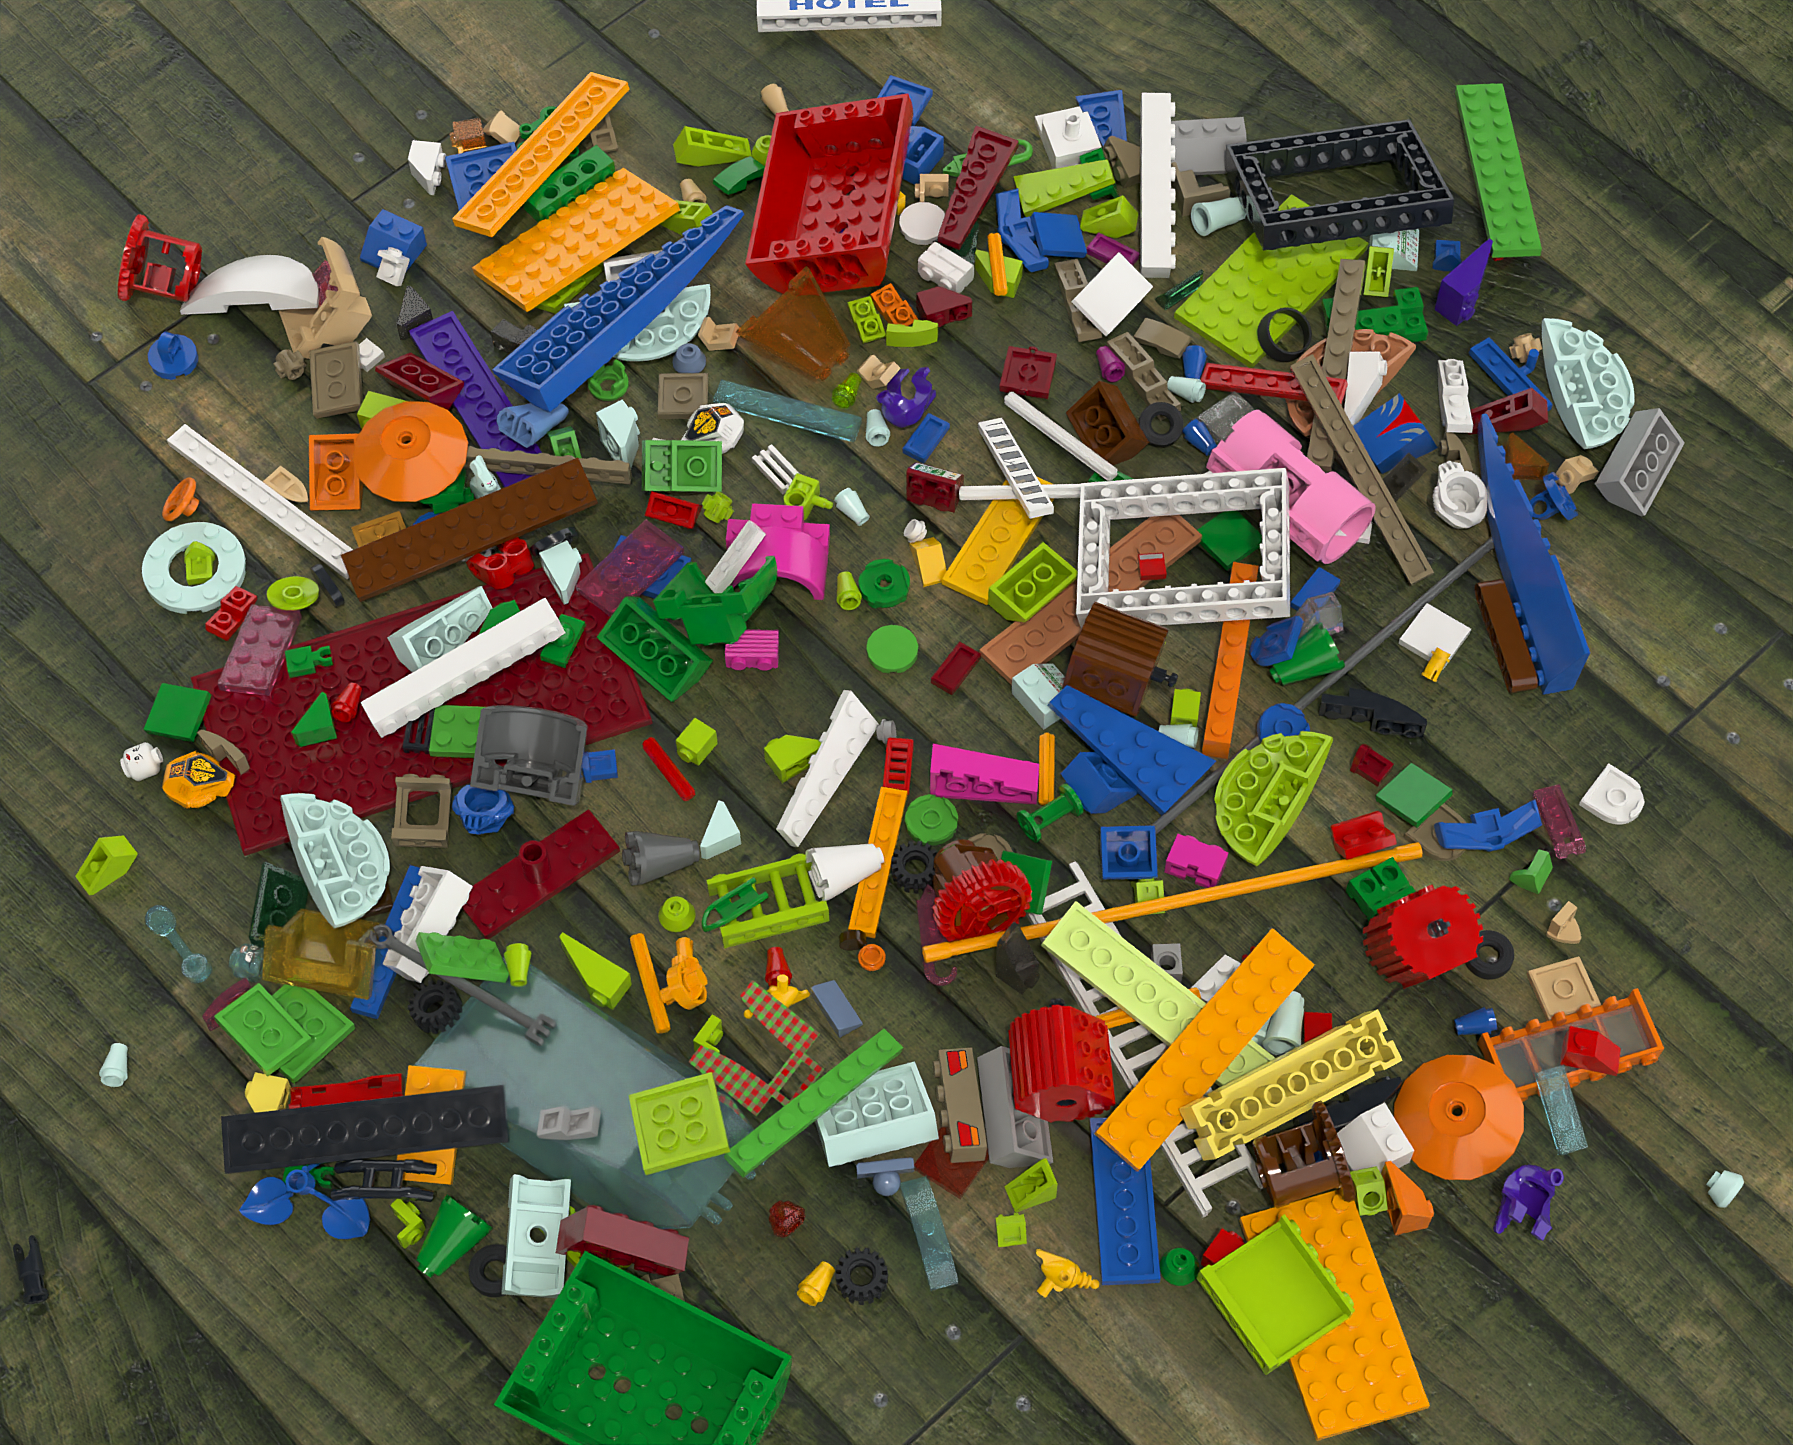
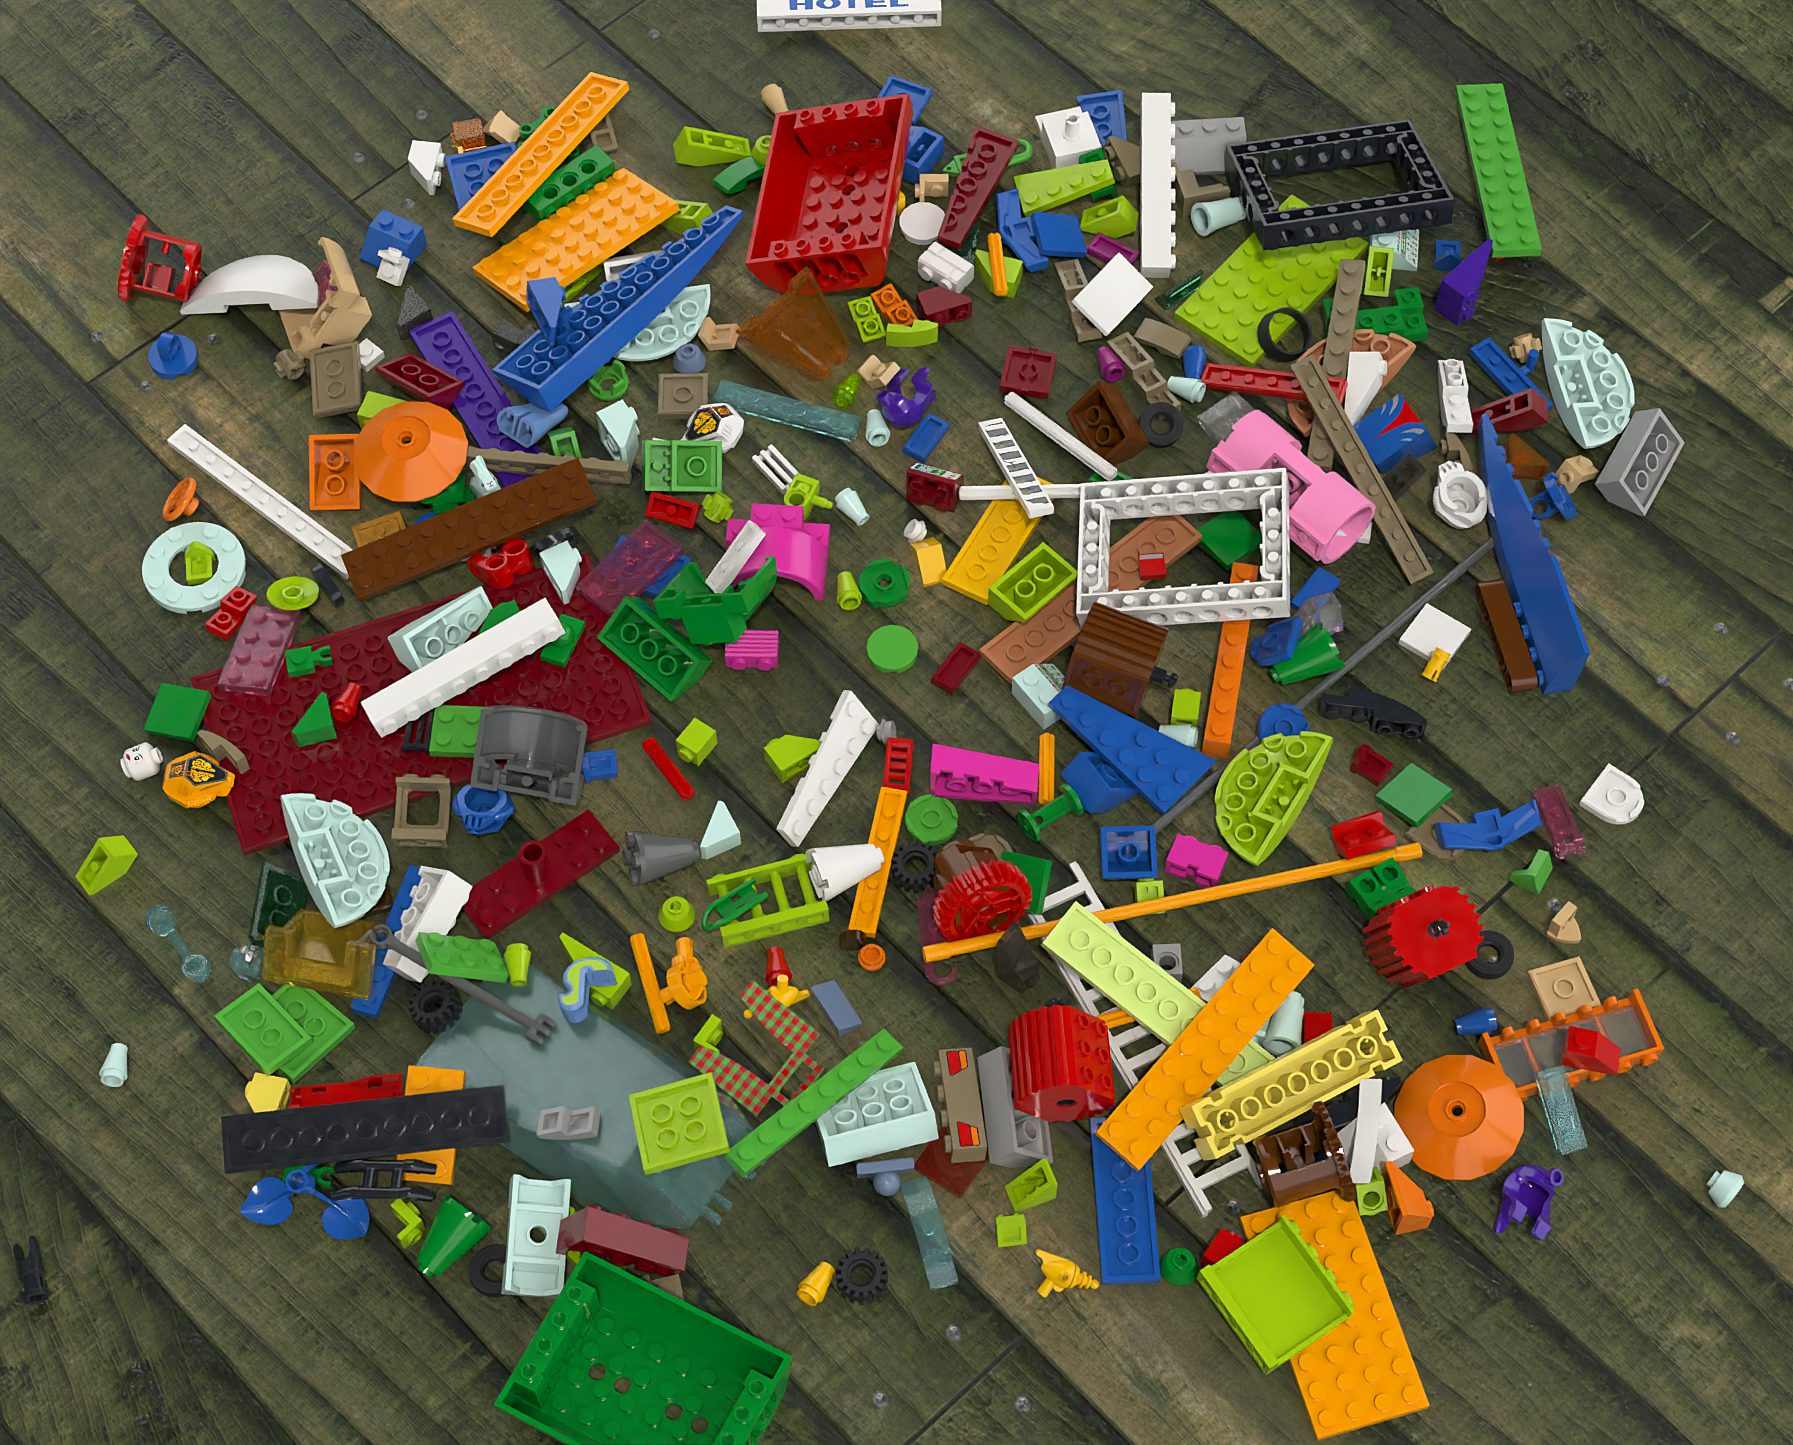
(223, 1001): clear pink slope -> none
(287, 485): tan plate -> none
(545, 303): none -> slope
(577, 982): none -> medium blue animal
(691, 192): tan cone -> none
(785, 1218): clear red cone -> none
(1199, 436): blue cone -> none
(1366, 1130): none -> white sticker

